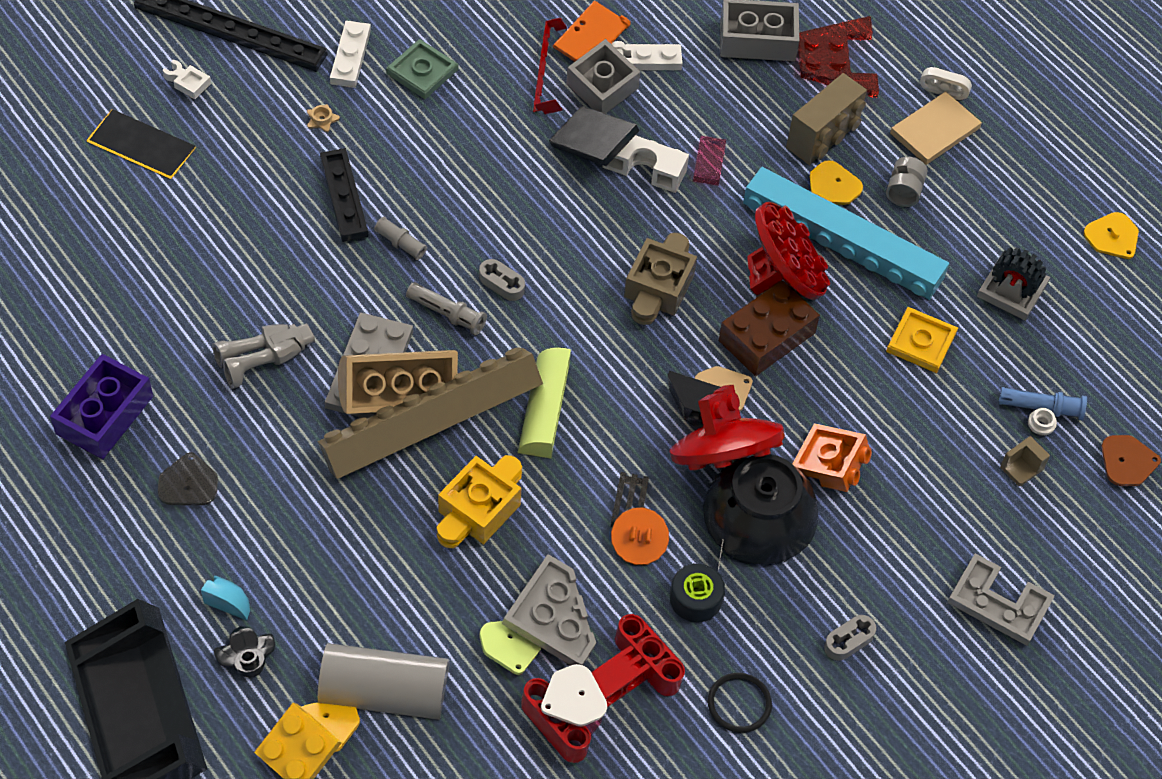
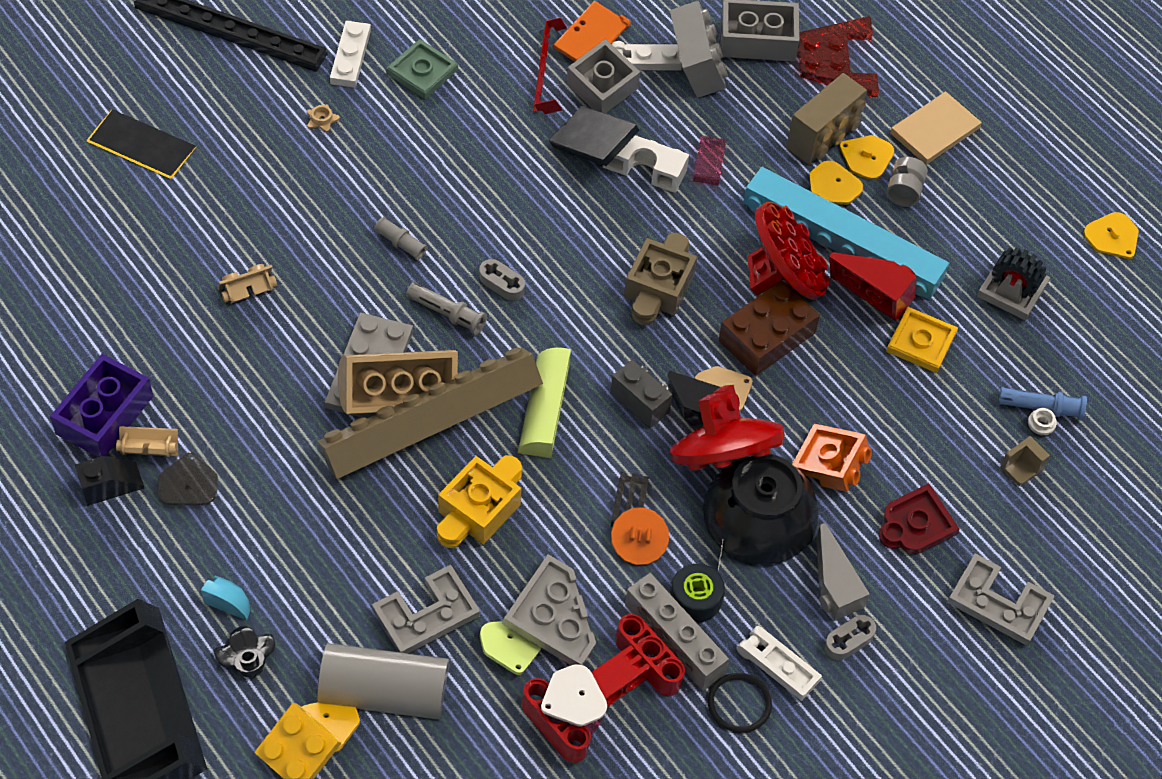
(108, 478): none -> black slope
(147, 441): none -> tan hinge
(189, 81): white plate -> none
(236, 285): none -> tan hinge
(280, 346): light grey piece -> none
(344, 195): black plate -> none
(411, 631): none -> light grey plate
(641, 393): none -> dark grey brick
(680, 633): none -> light grey brick
(698, 48): none -> light grey brick
(779, 663): none -> white plate
(839, 584): none -> light grey slope
(860, 152): none -> yellow piece
(876, 281): none -> red slope
(917, 522): none -> dark red plate
(939, 81): white plate -> none
(1136, 458): dark orange piece -> none

